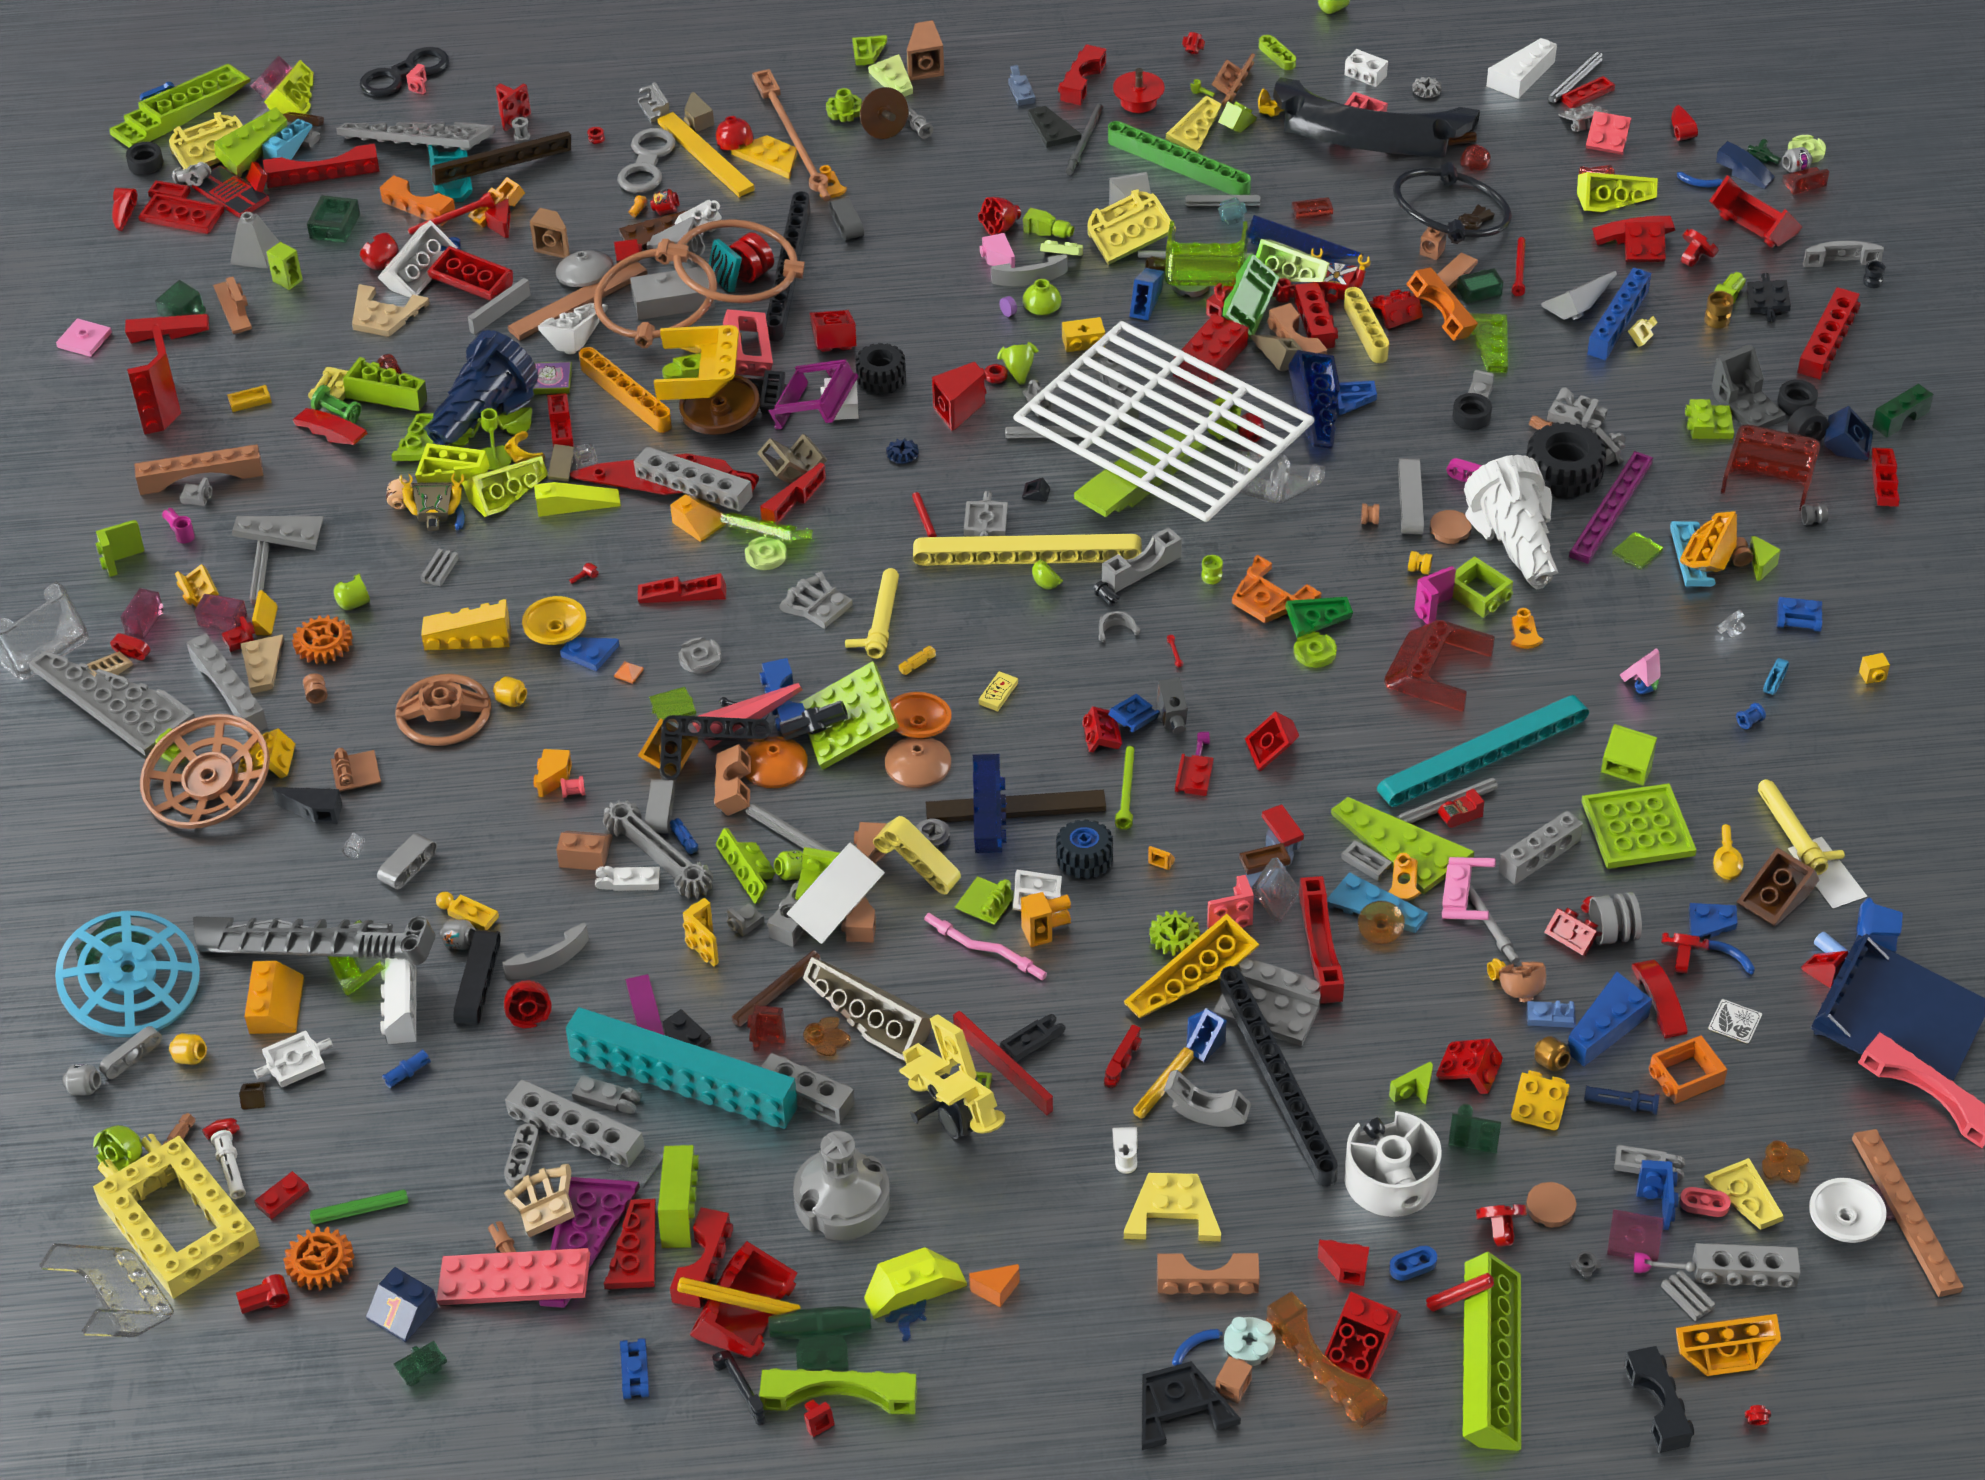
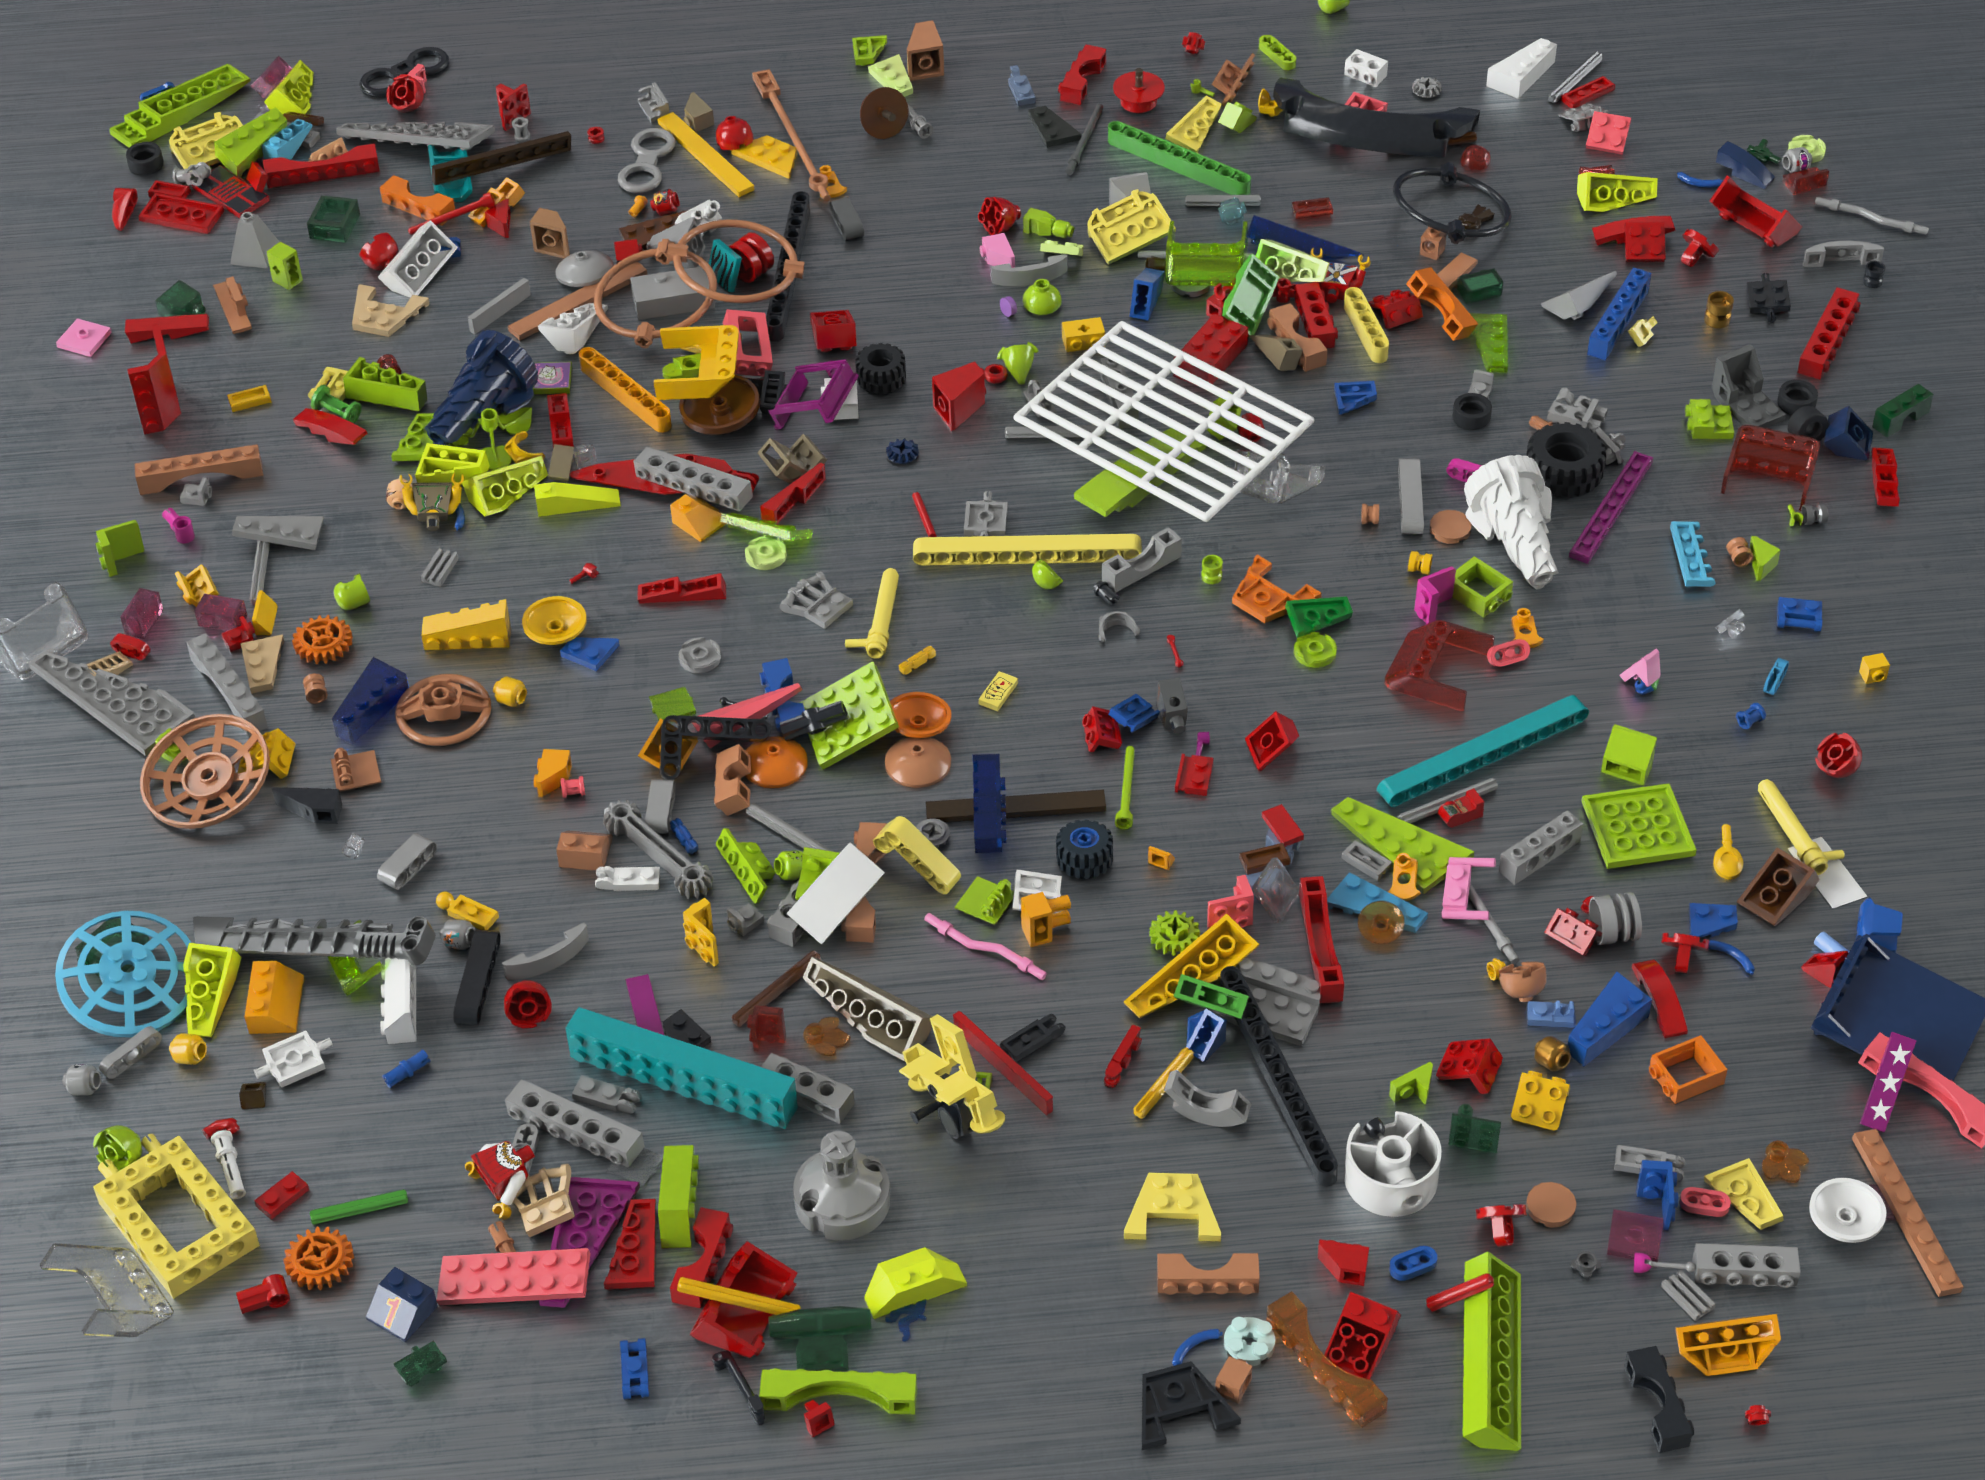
(182, 1128): nougat axle -> none
(209, 981): none -> neon yellow wedge
(329, 151): none -> light nougat hinge
(369, 700): none -> clear blue wedge
(405, 93): none -> red cylinder
(471, 273): red brick -> none
(501, 1171): none -> torso
(628, 672): orange slope -> none
(844, 106): lime plant -> none
(995, 1284): orange slope -> none
(1036, 490): black slope -> none
(1125, 1146): white piece -> none
(1211, 996): none -> bright green slope
(1316, 394): clear blue wedge -> none
(1507, 653): none -> coral plate
(1518, 288): red bar -> none
(1592, 1093): dark blue pin -> none
(1637, 550): clear neon green piece -> none
(1683, 124): red piece -> none
(1712, 543): light orange wedge -> none
(1732, 285): lime piece -> none
(1735, 1021): white sticker -> none
(1795, 516): none -> lime hand
(1839, 755): none -> red cylinder
(1888, 1082): none -> magenta tile
(1907, 226): none -> light grey bar

